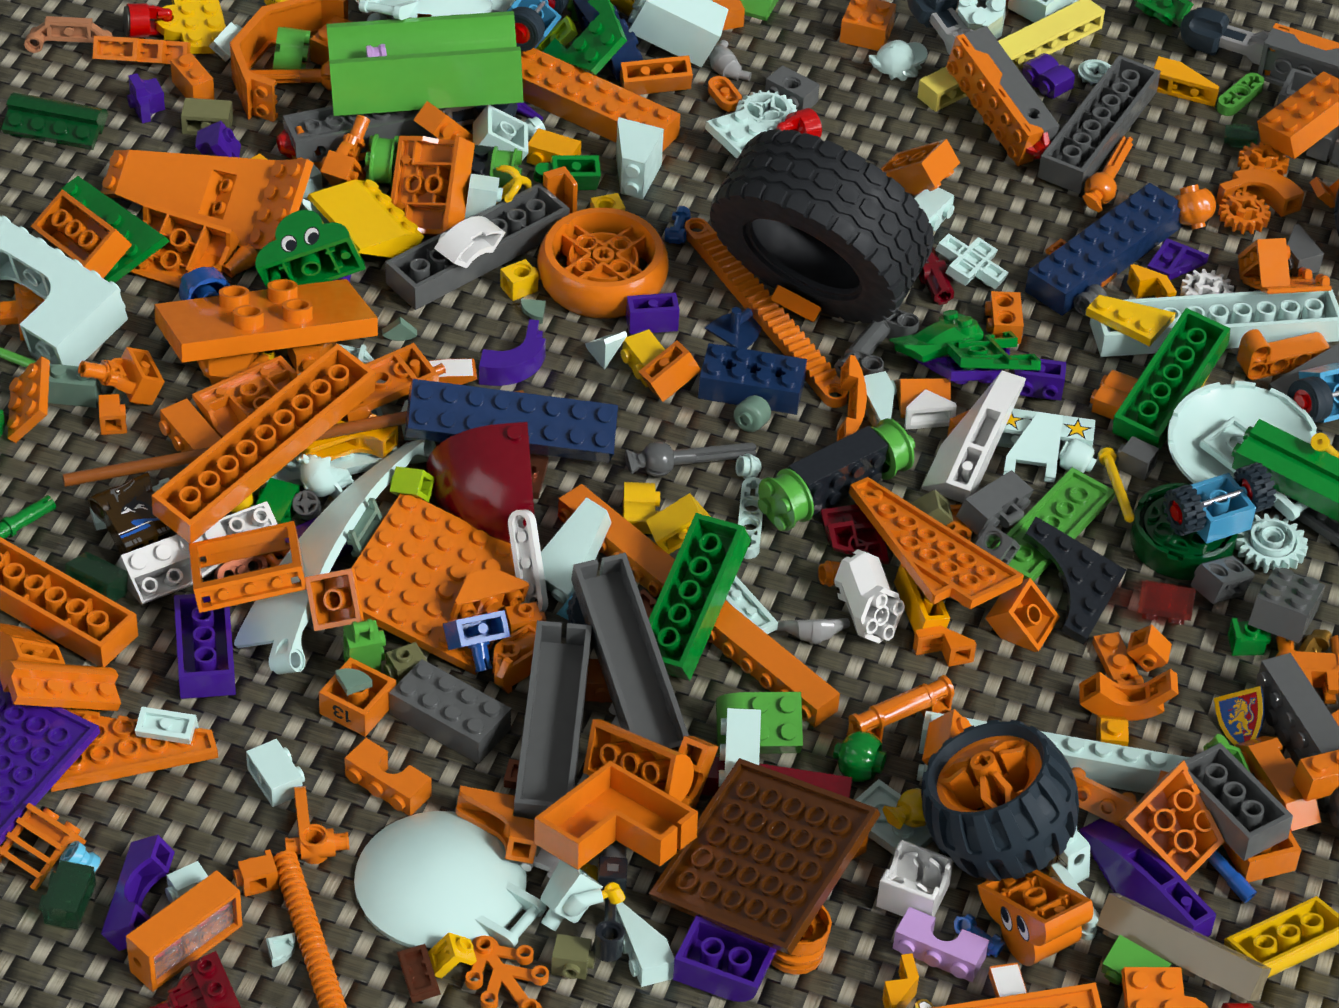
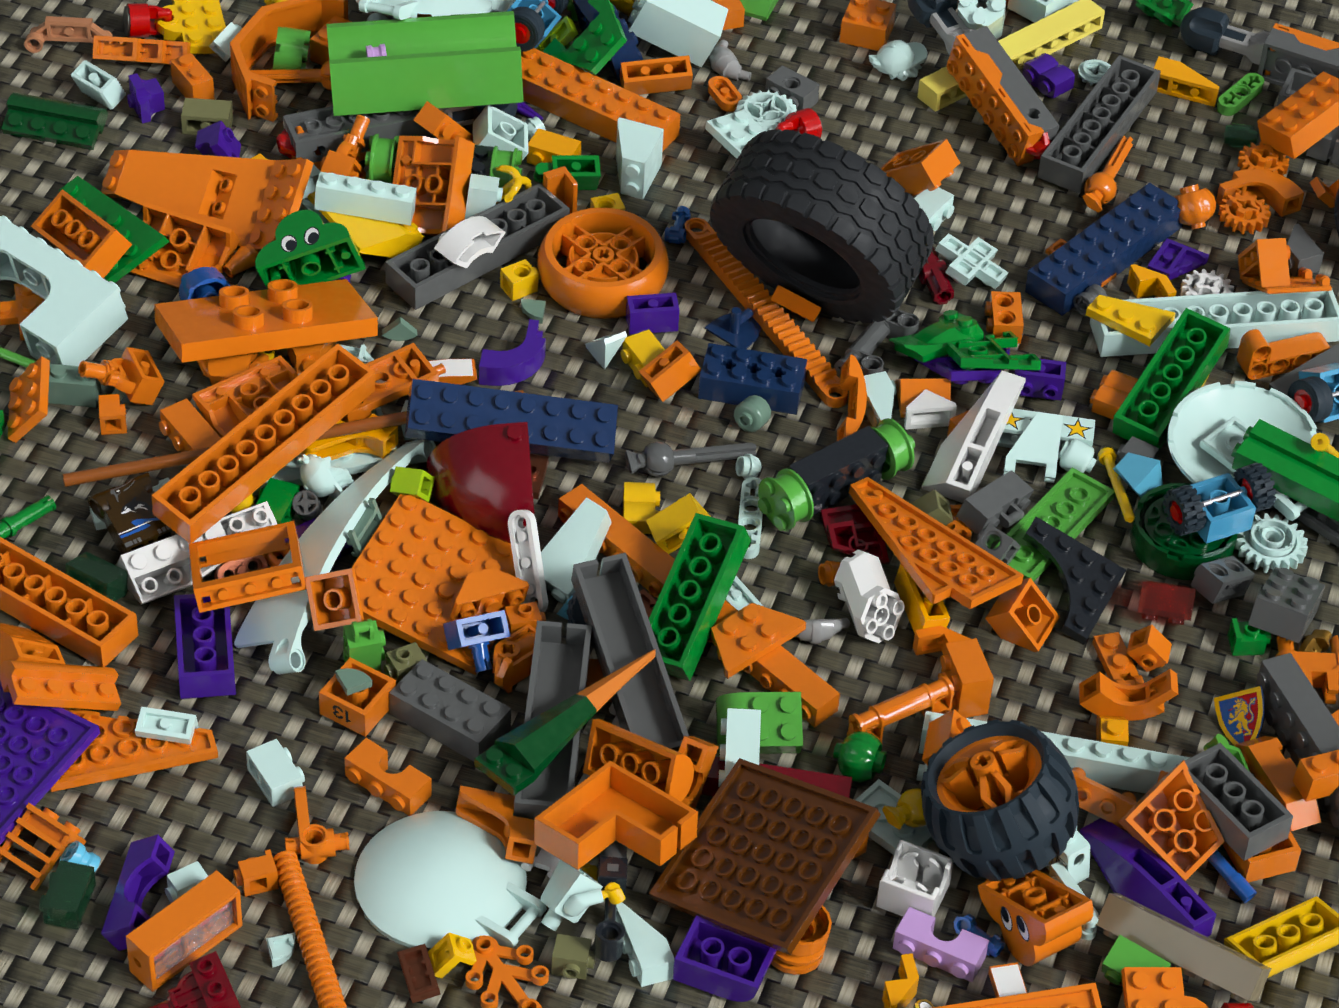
(98, 84): none -> light aqua brick
(365, 198): none -> light aqua brick
(529, 749): none -> dark green plate
(751, 635): none -> orange wing
(970, 676): none -> orange brick
(1140, 472): none -> medium azure slope

